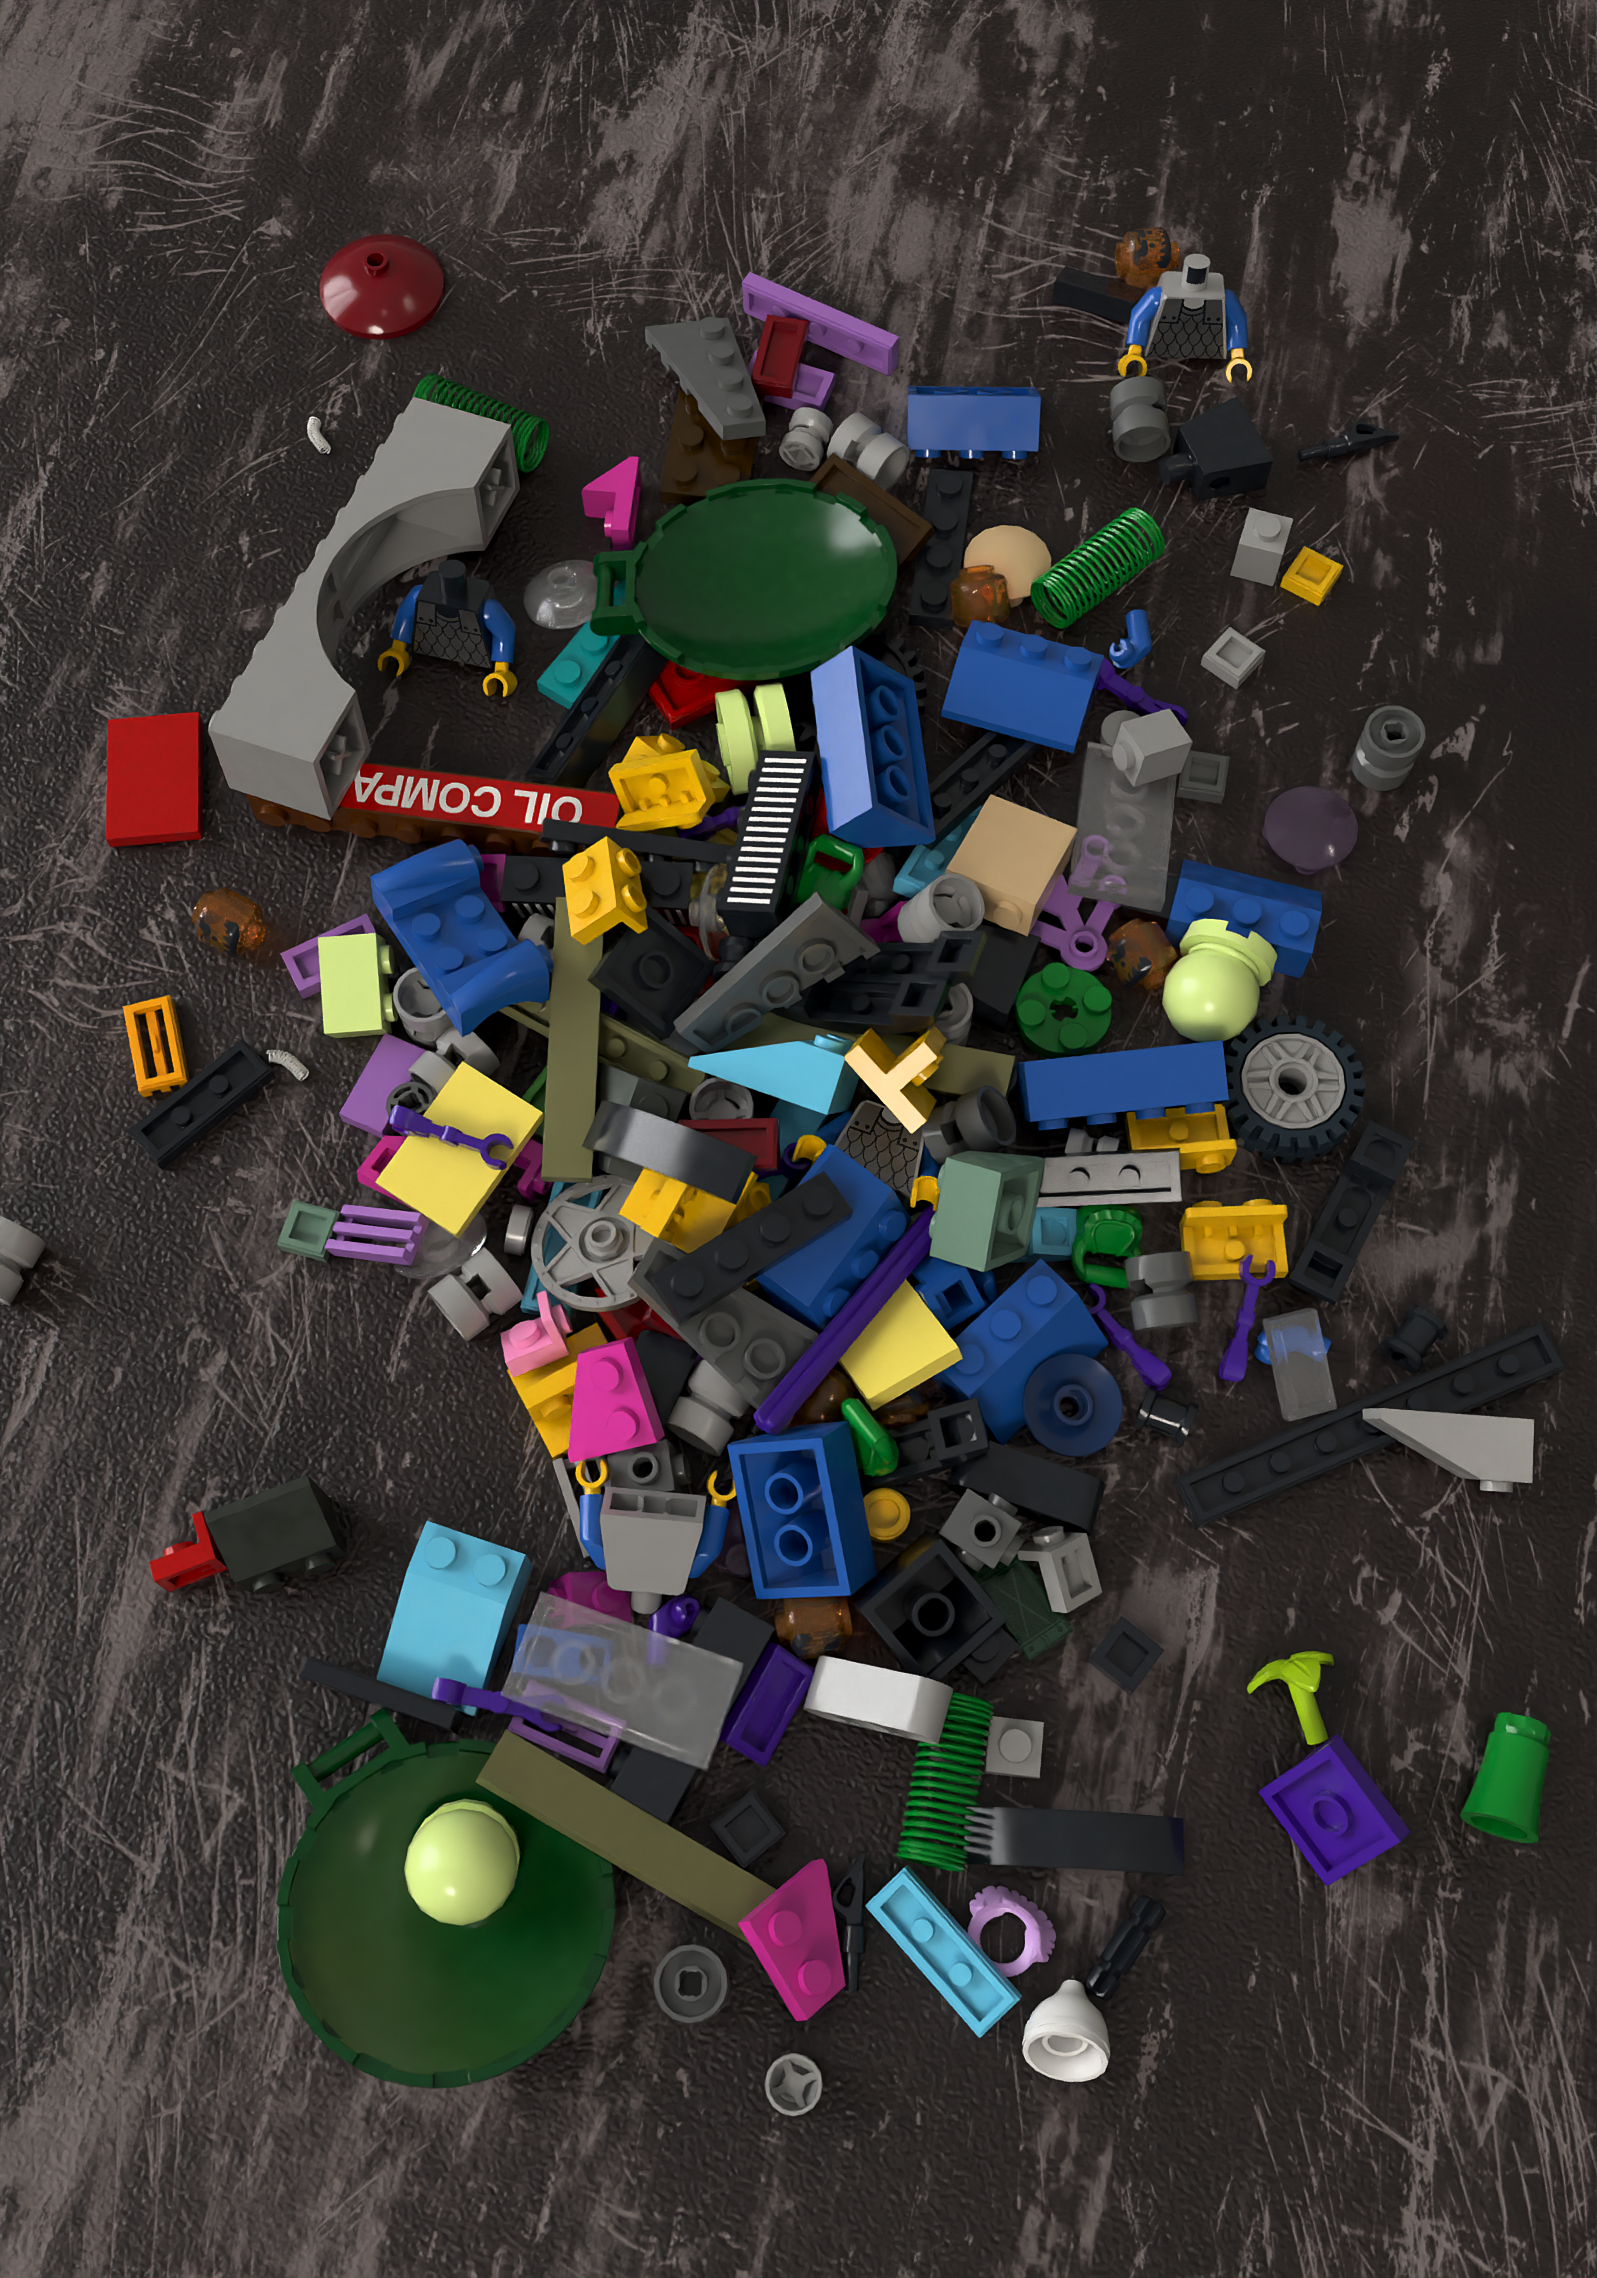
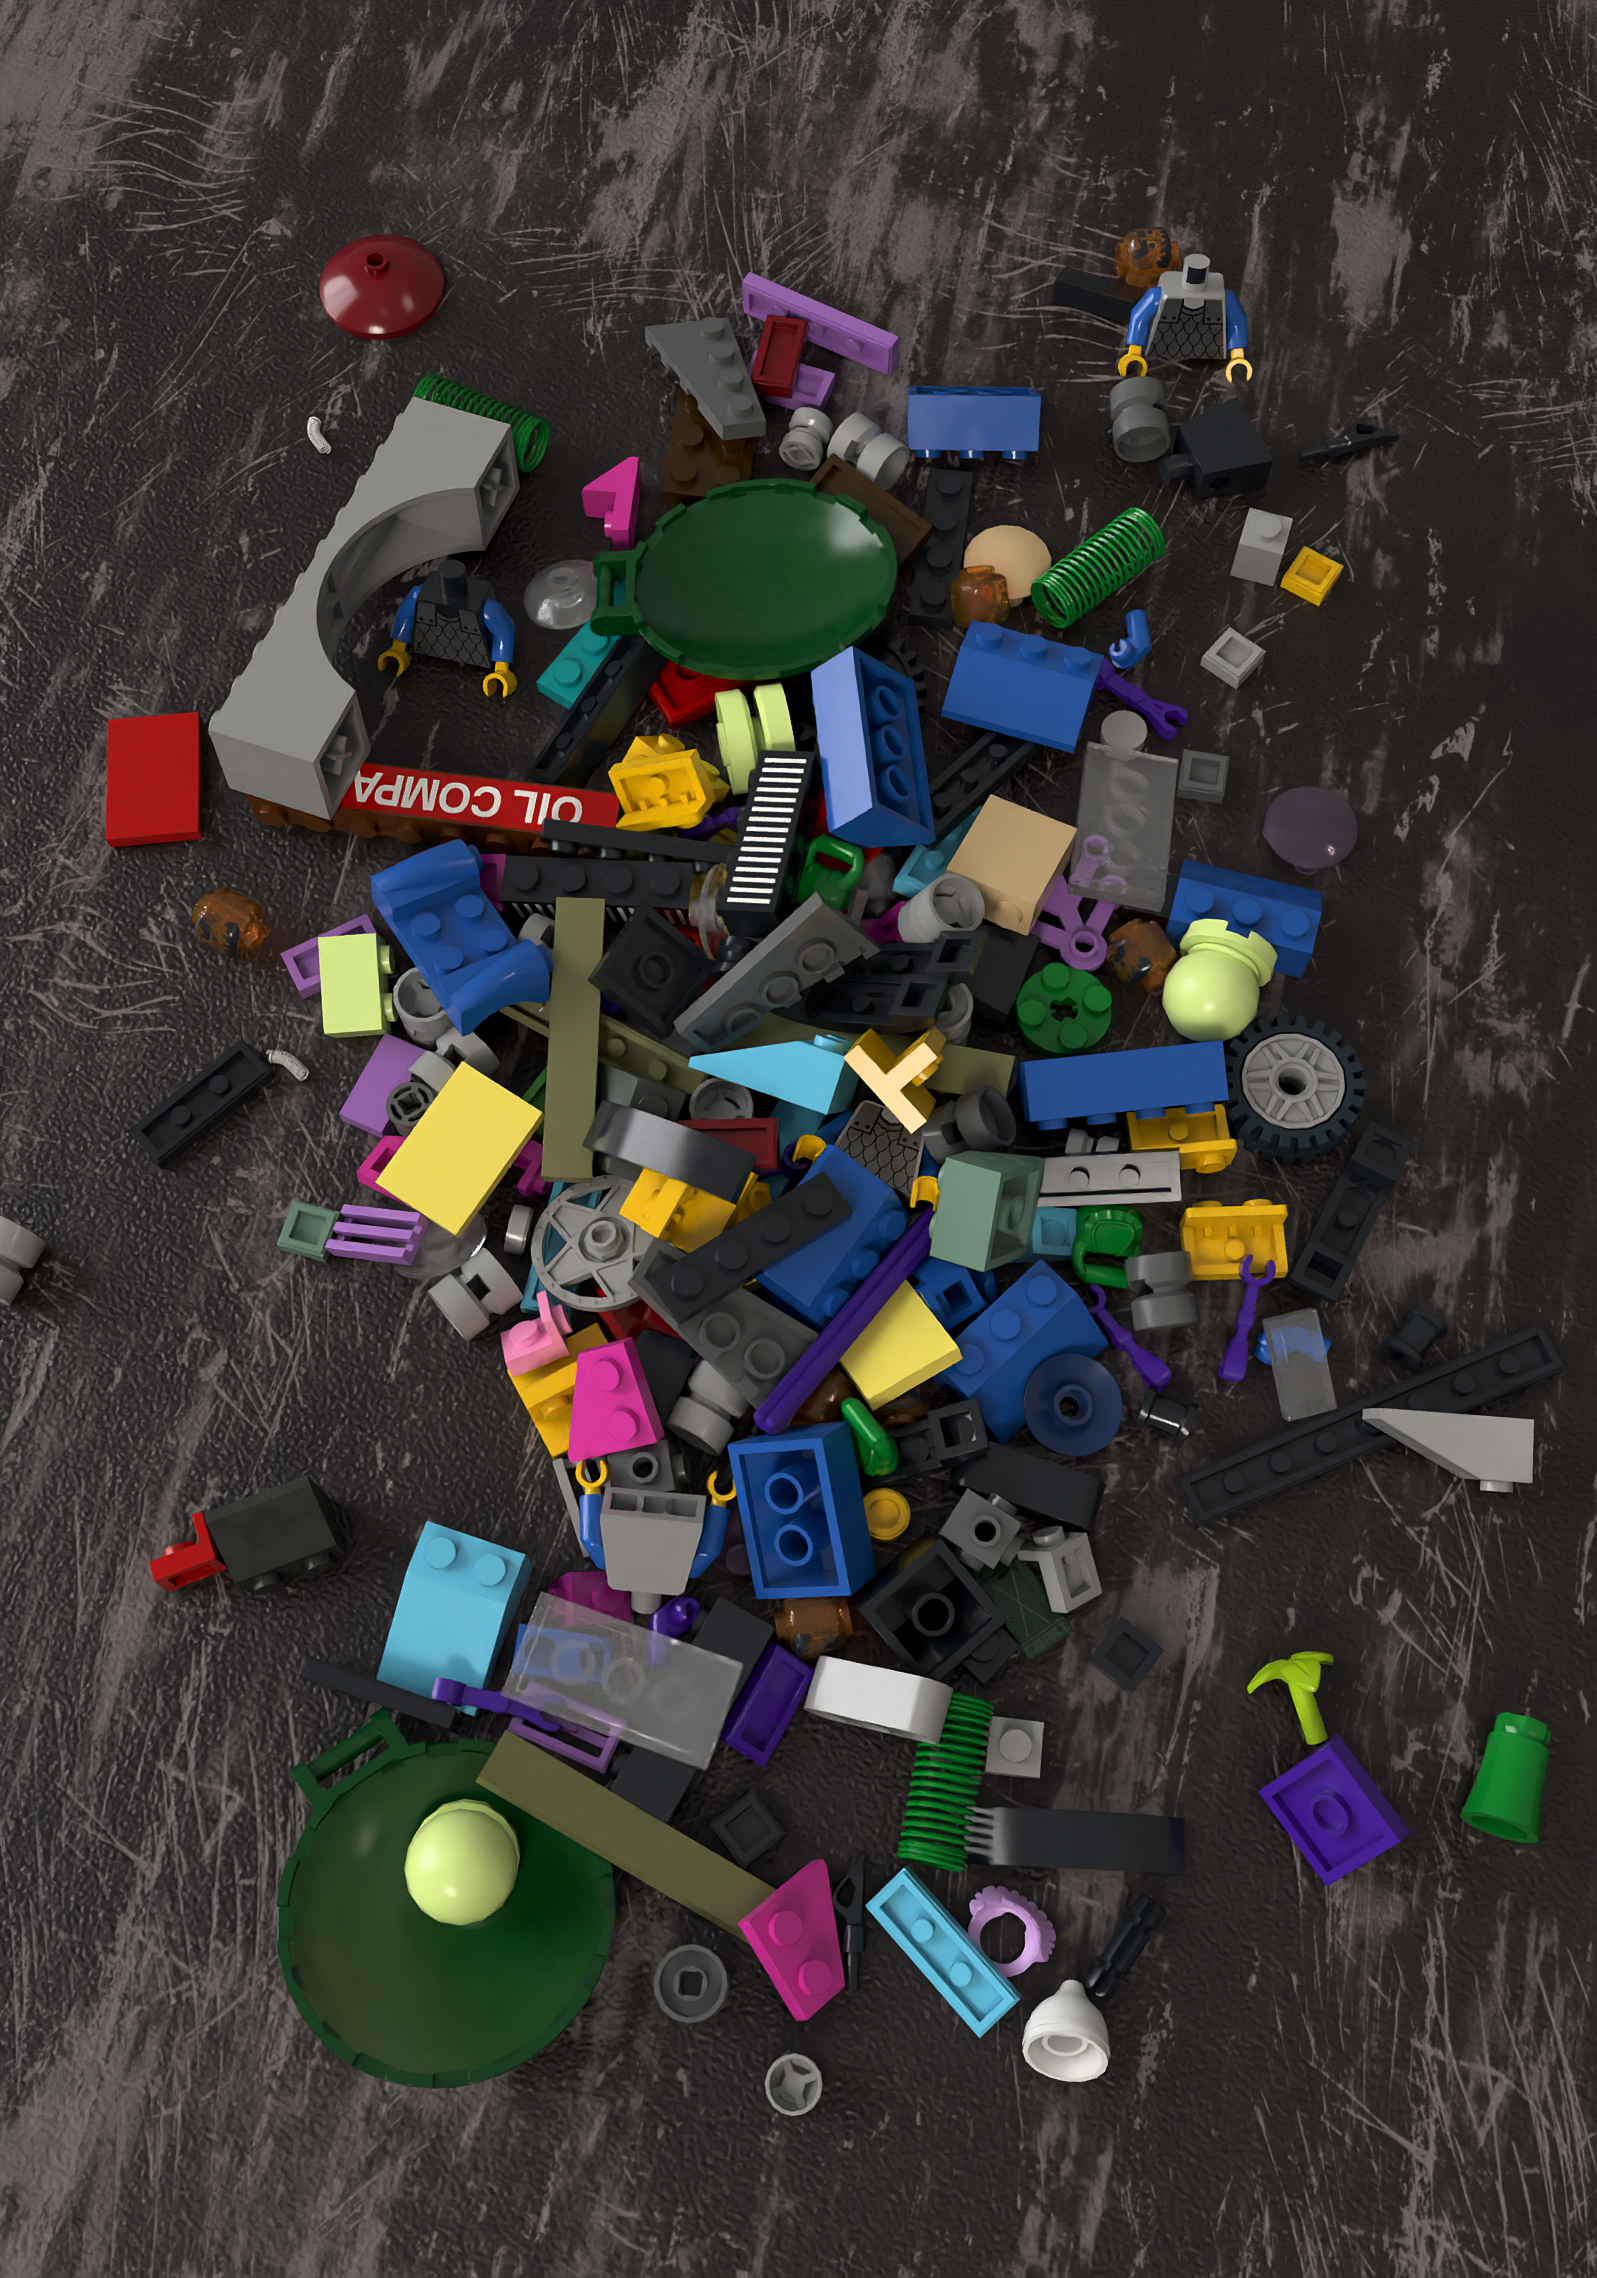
(164, 1079): light orange tile -> none
(414, 1124): dark purple piece -> none
(603, 891): yellow bracket -> none
(1151, 747): light grey brick -> none
(1388, 748): dark grey wheel -> none

